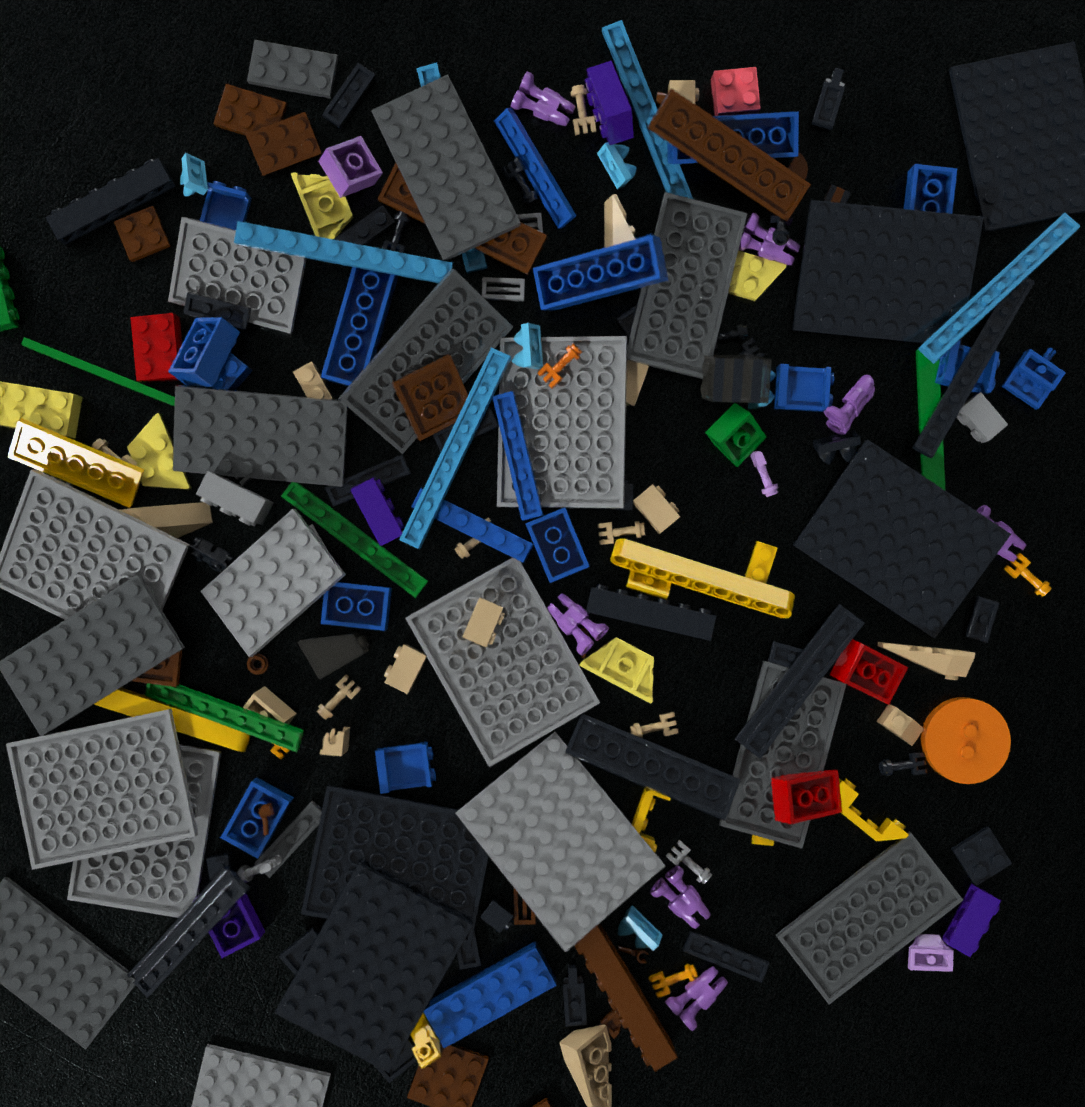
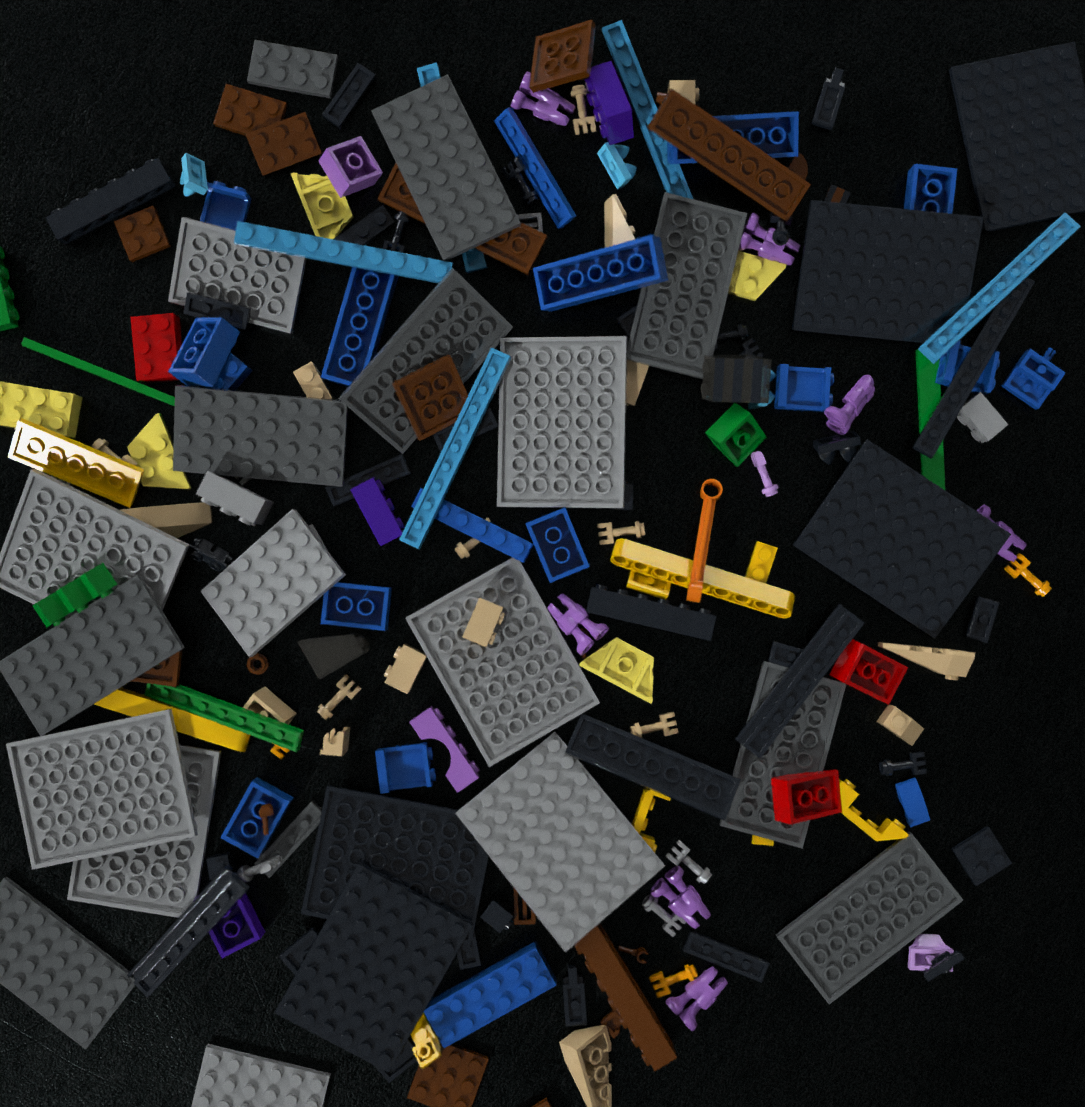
(75, 595): none -> green brick
(354, 538): green tile -> none
(430, 725): none -> medium lavender arch
(518, 456): blue plate -> none
(521, 282): light grey tile -> none
(530, 339): medium azure tile -> none
(562, 56): none -> reddish brown plate
(573, 352): orange hinge -> none
(636, 923): medium azure tile -> none
(650, 903): none -> light grey hinge
(656, 508): tan brick -> none
(701, 550): none -> orange piece
(735, 91): coral brick -> none
(912, 802): none -> blue slope
(942, 964): none -> black plate
(965, 740): orange brick -> none
(971, 920): dark purple brick -> none

